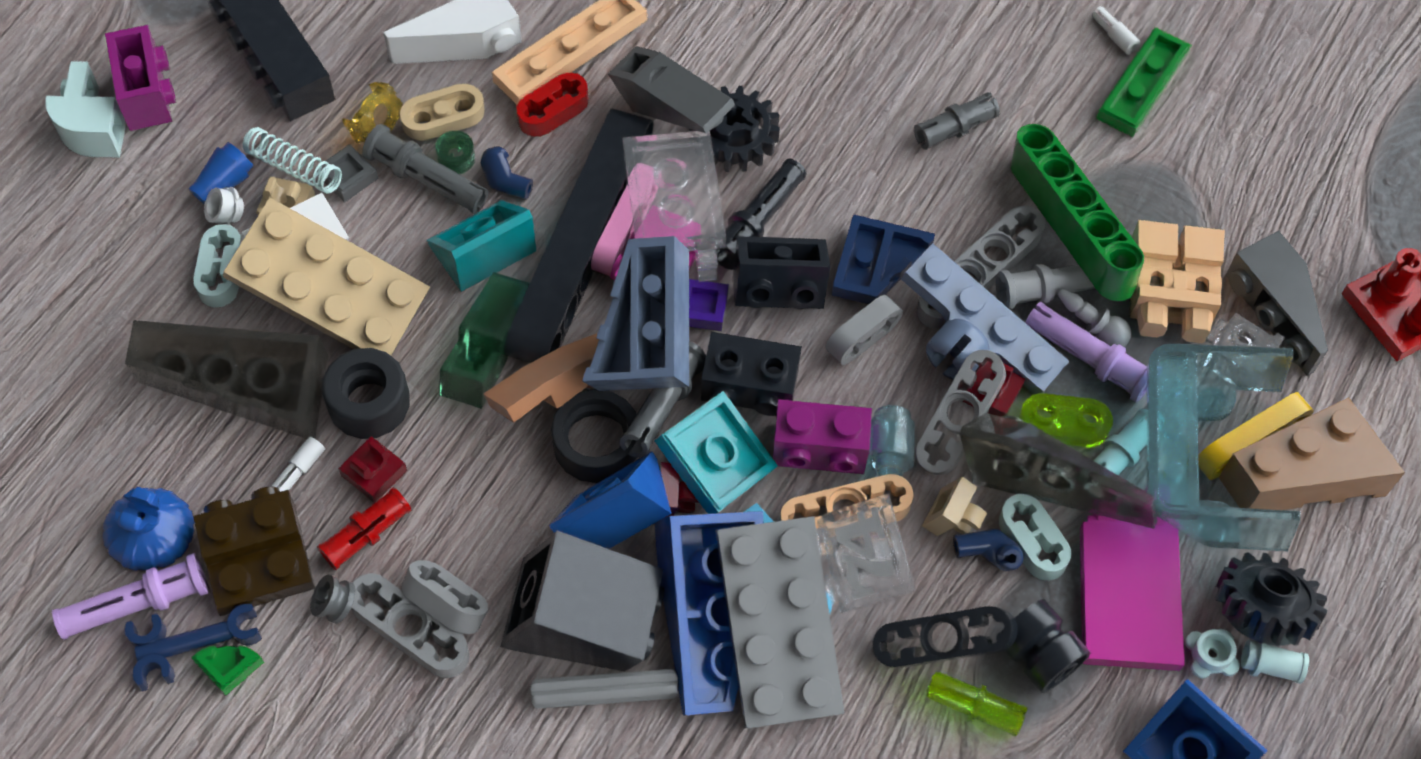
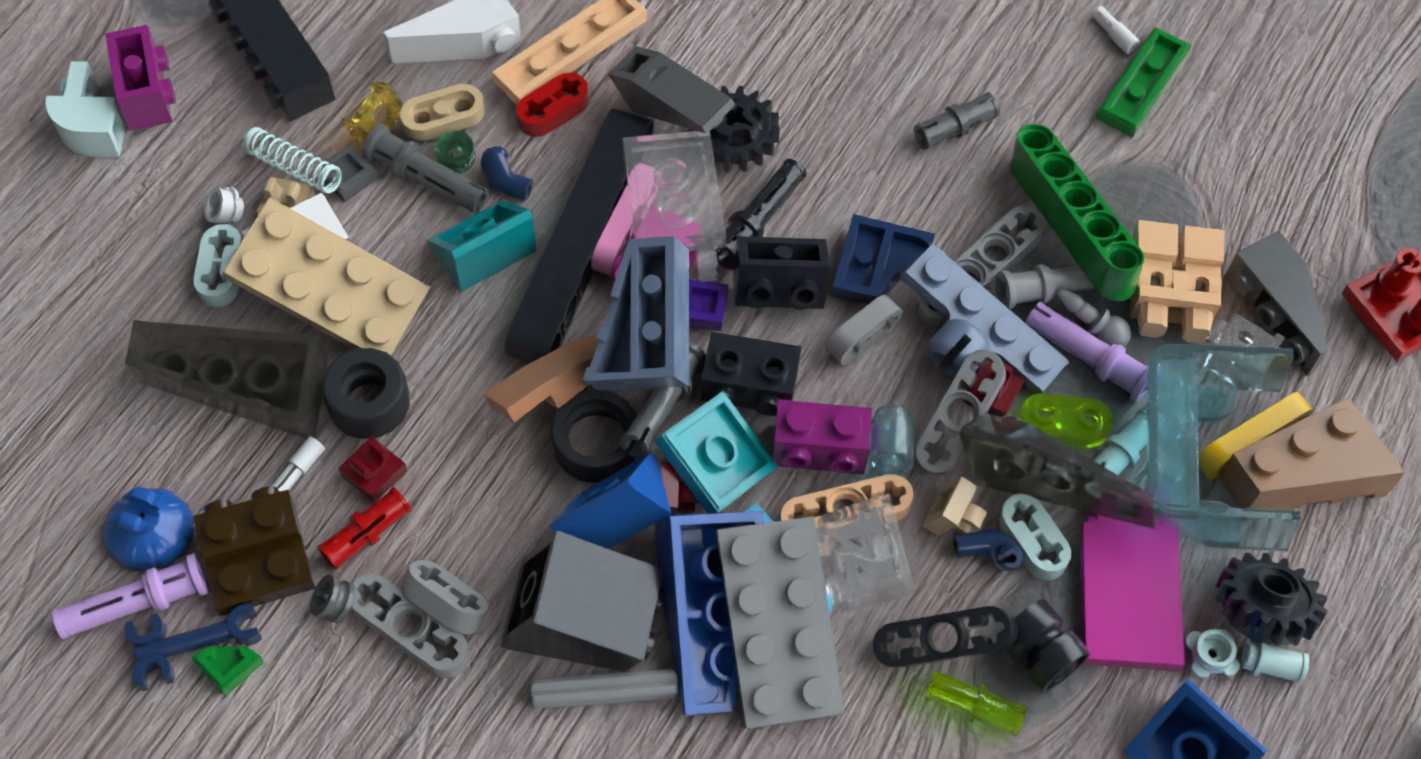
(224, 169): blue cone -> none
(479, 352): clear green slope -> none

